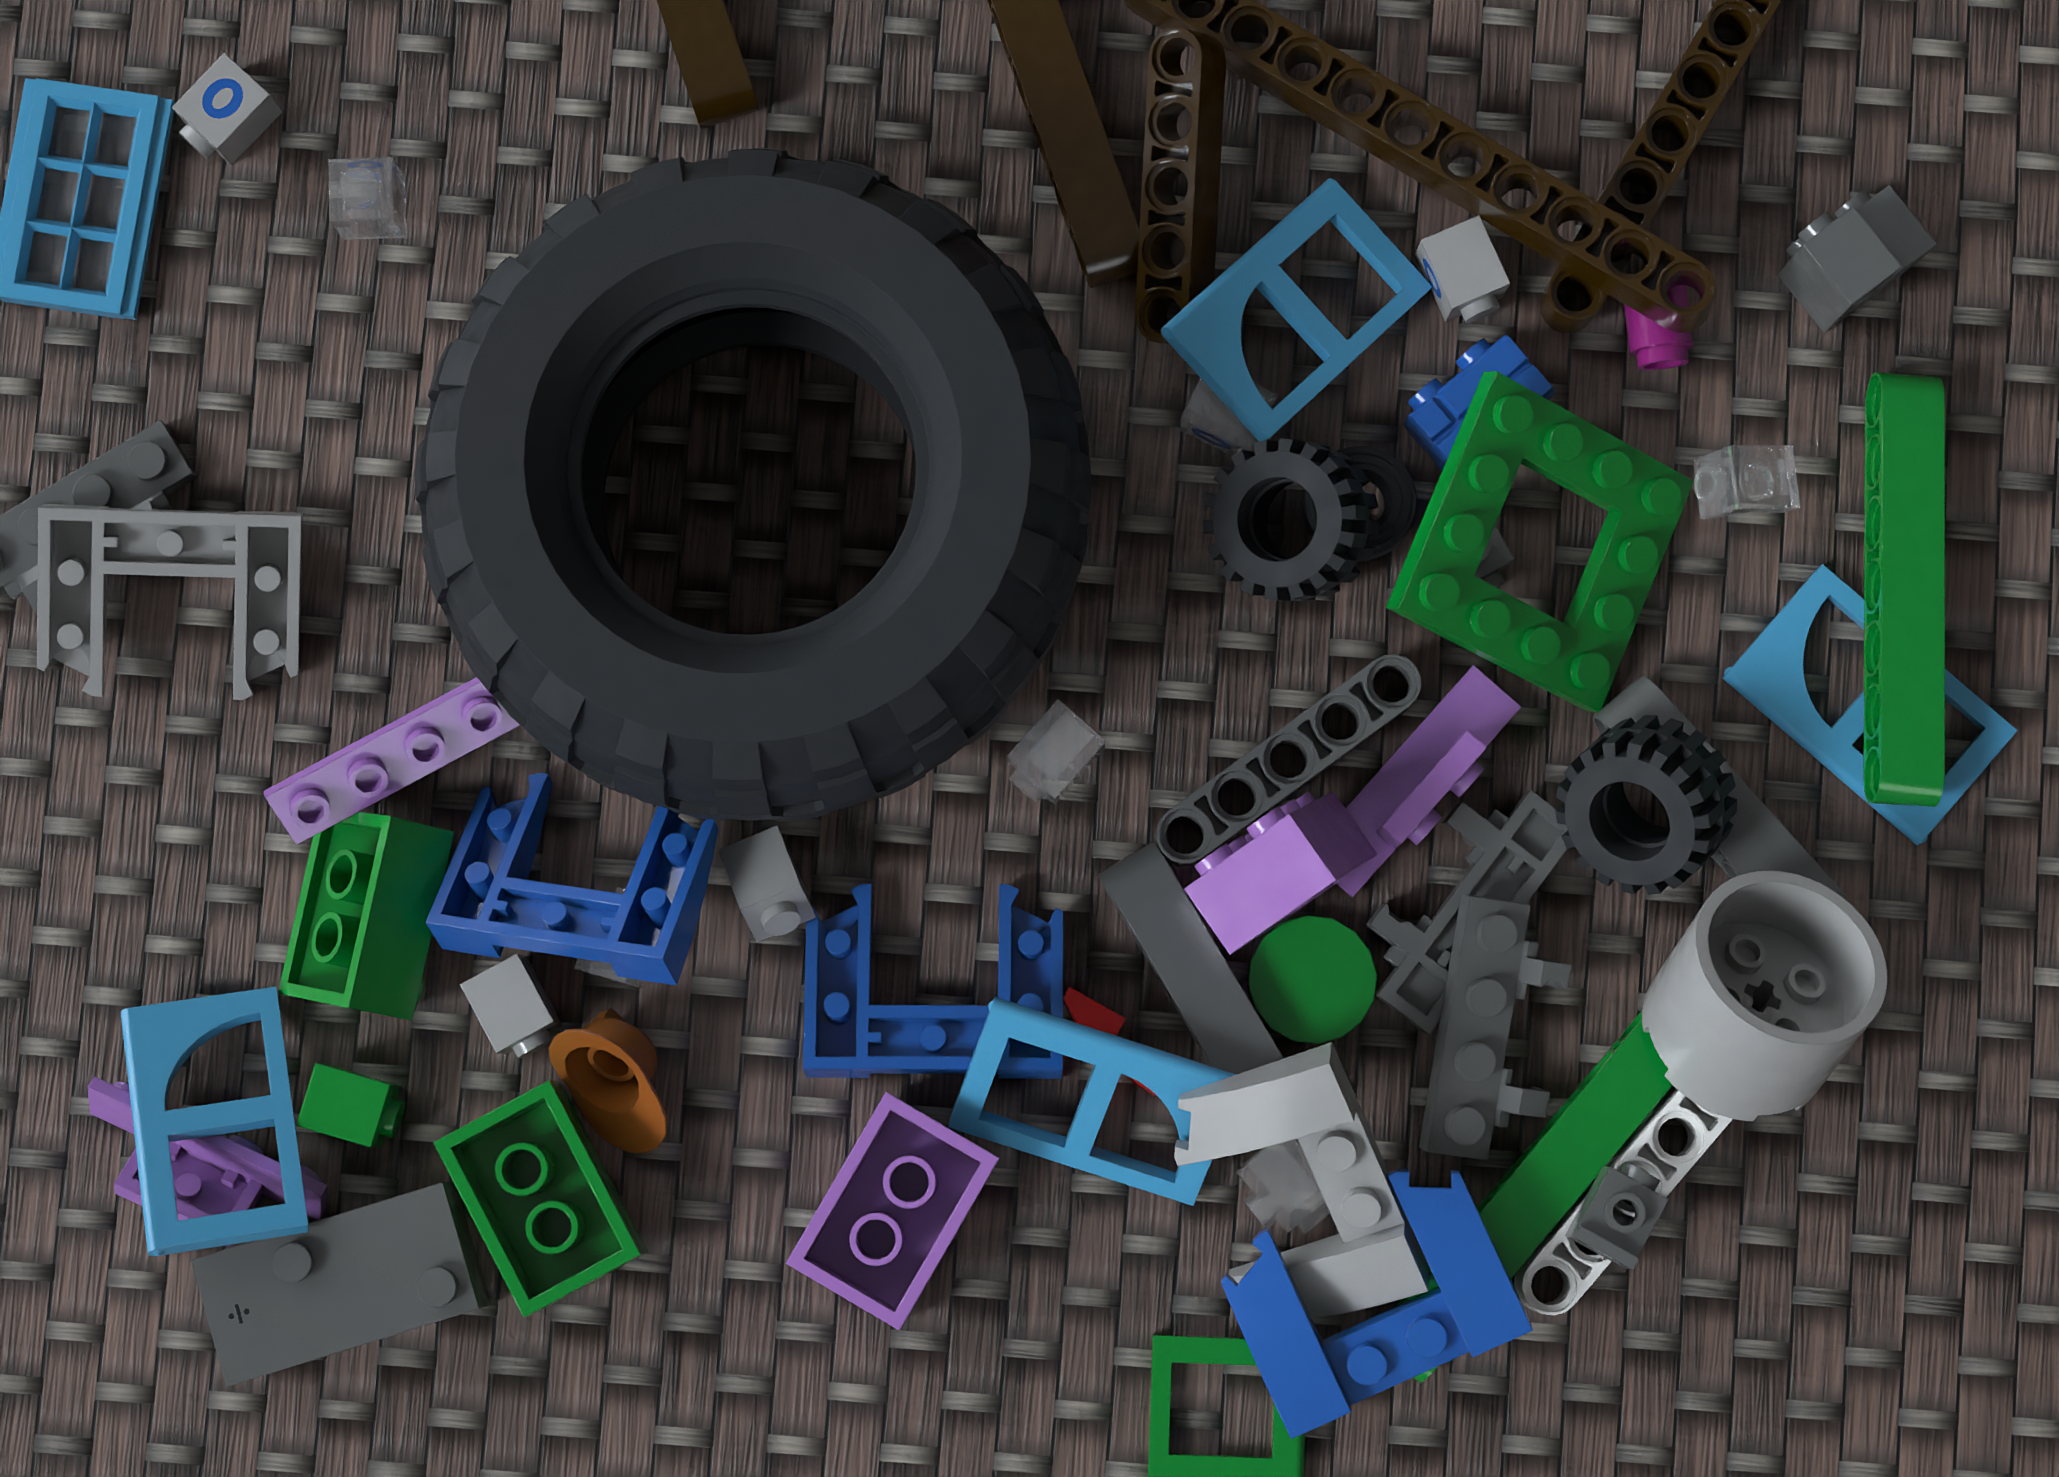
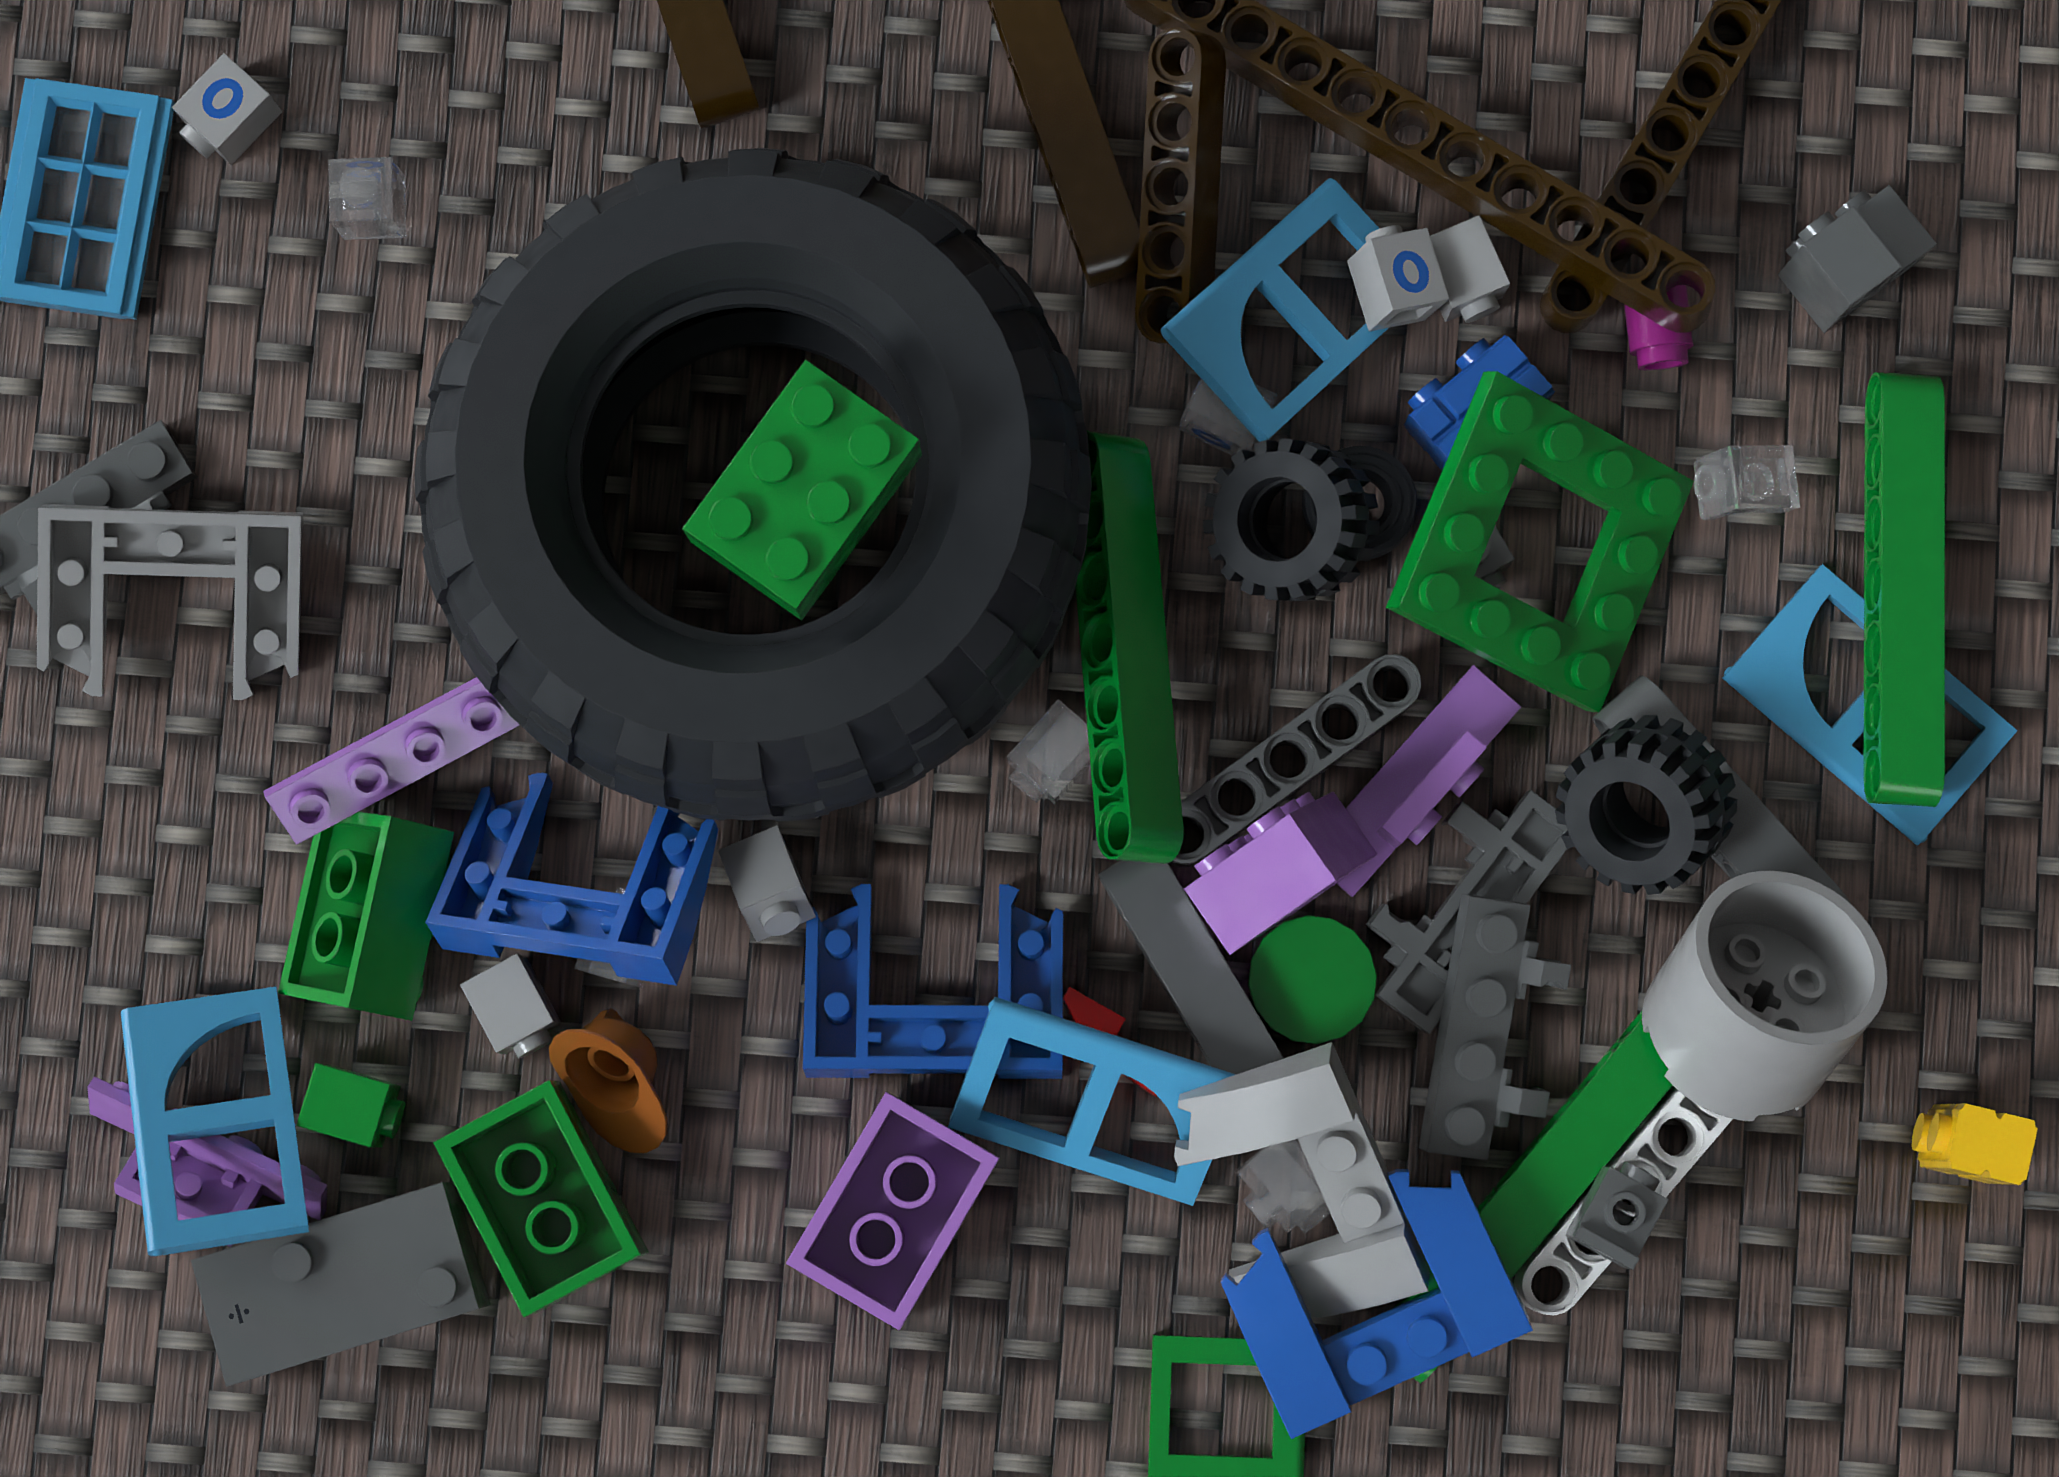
(803, 490): none -> green brick
(1127, 660): none -> green beam
(1397, 277): none -> light grey brick
(1975, 1143): none -> yellow brick

